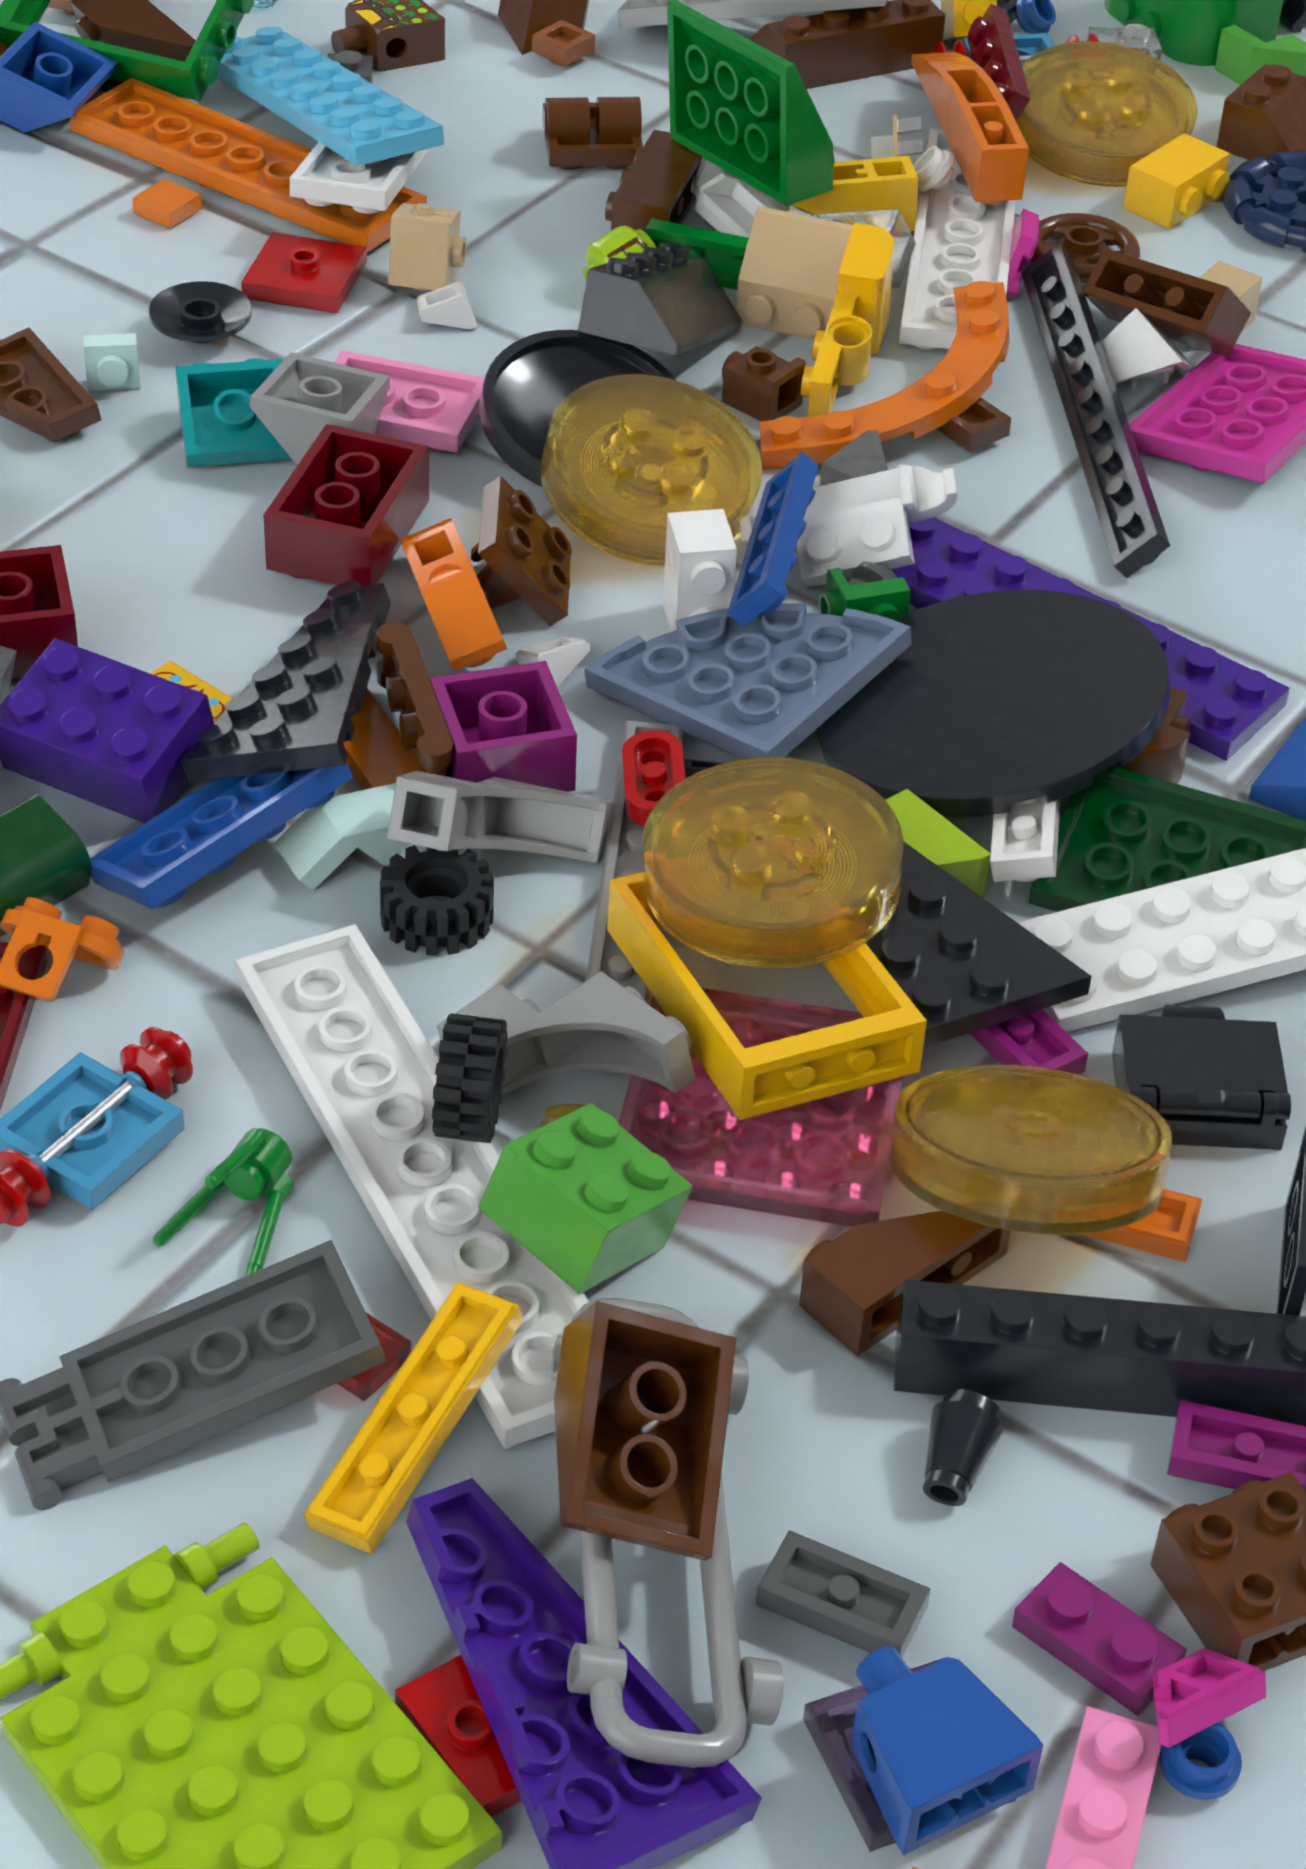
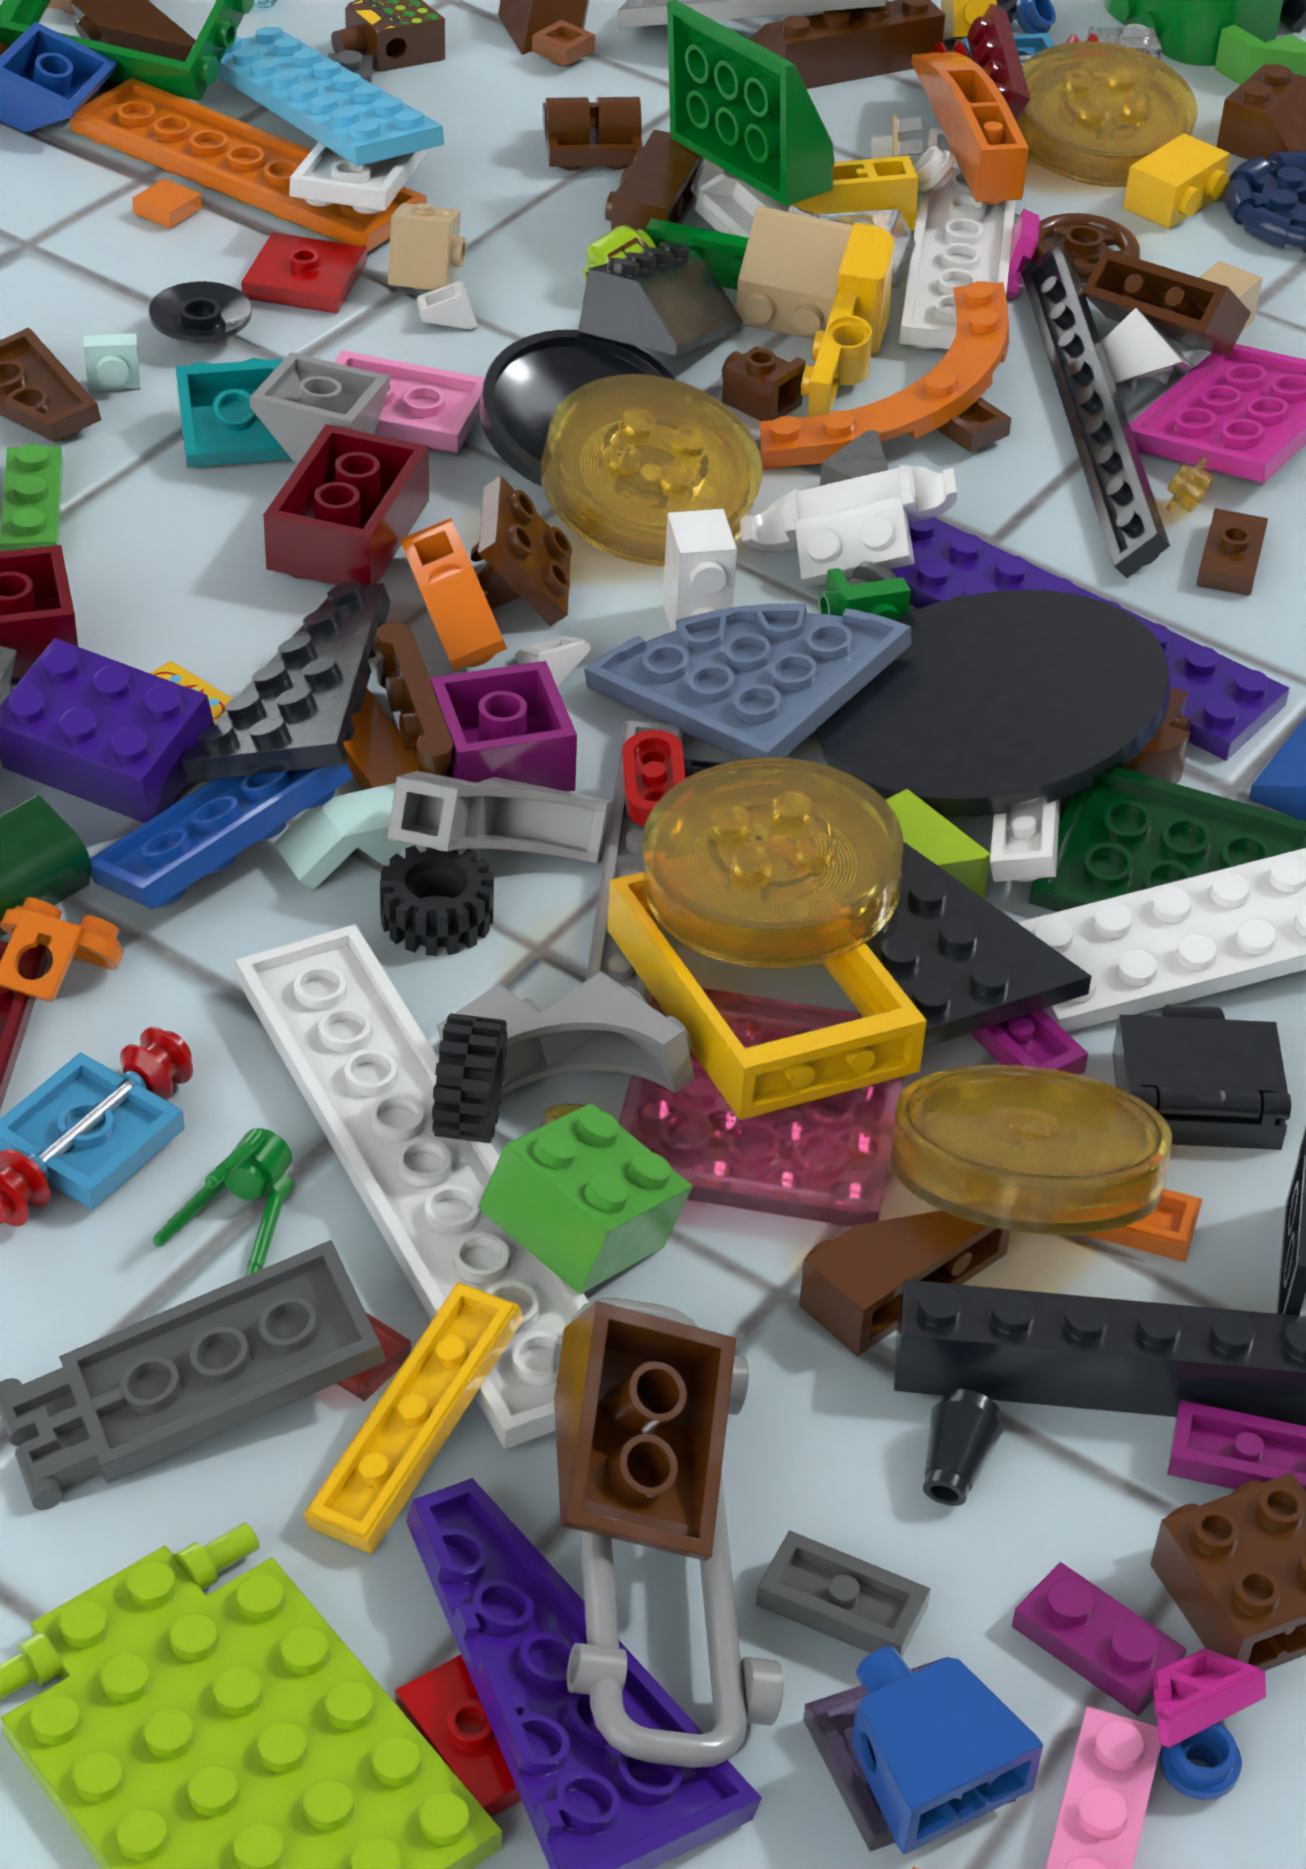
(32, 497): none -> bright green plate
(773, 541): blue plate -> none
(1189, 486): none -> clear yellow plate
(1232, 551): none -> reddish brown plate

